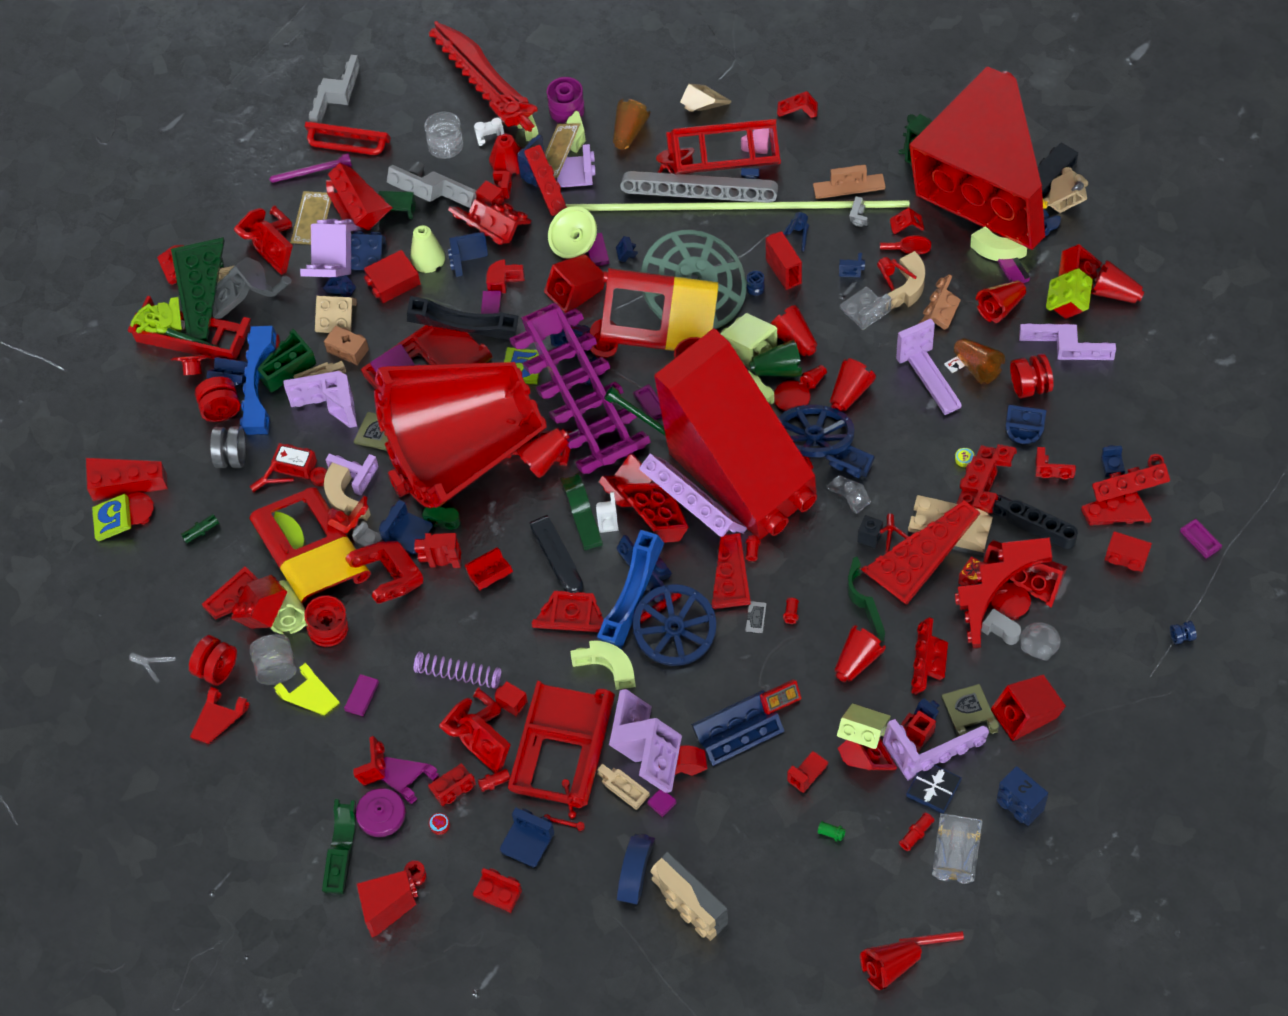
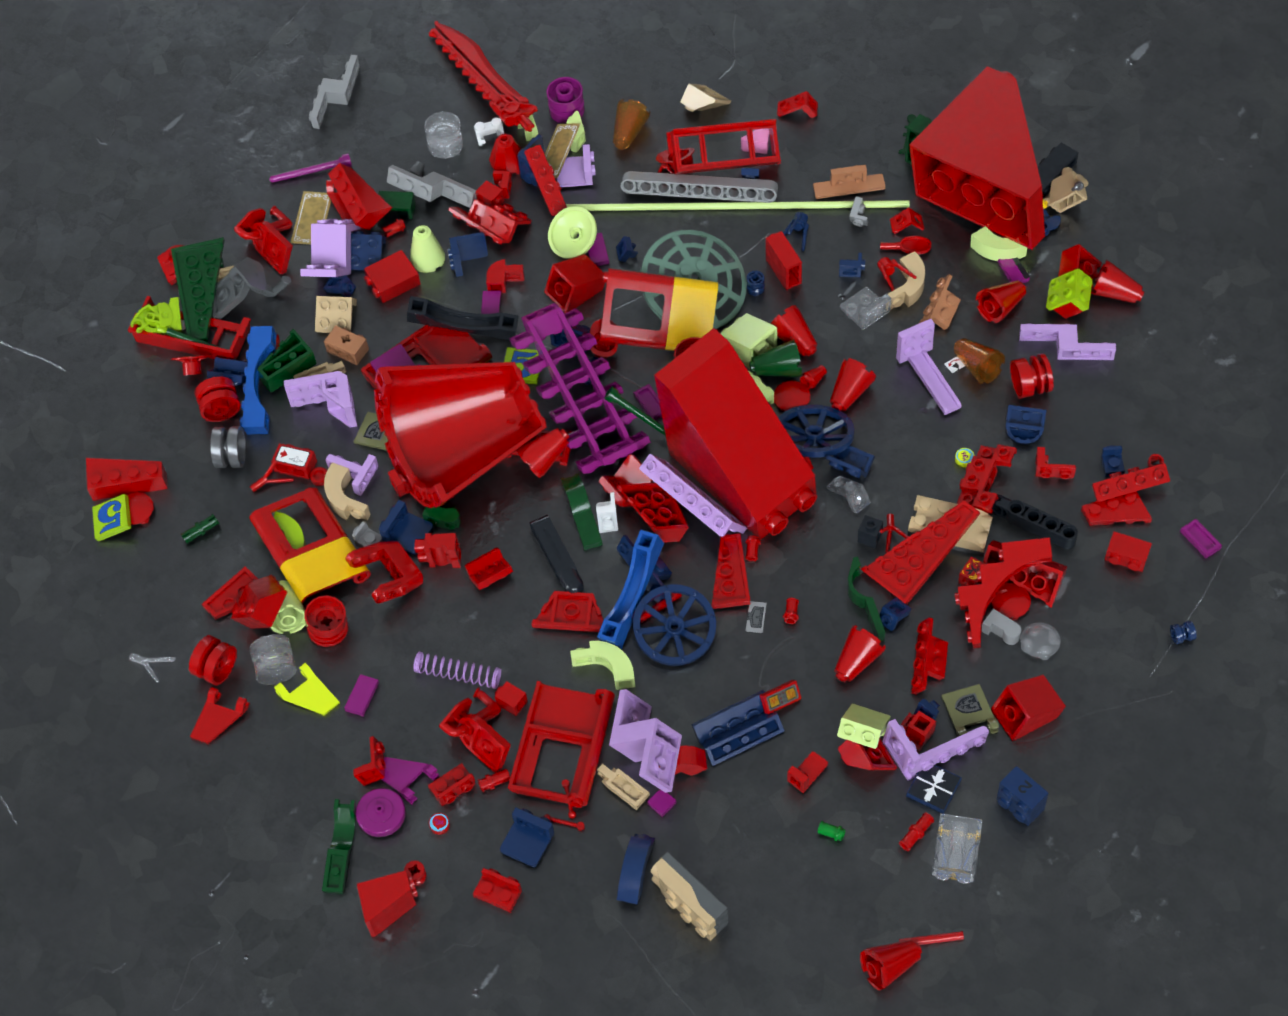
(343, 522): red bracket -> none
(380, 137): red piece -> none
(394, 227): none -> red pin
(893, 612): none -> dark blue bracket

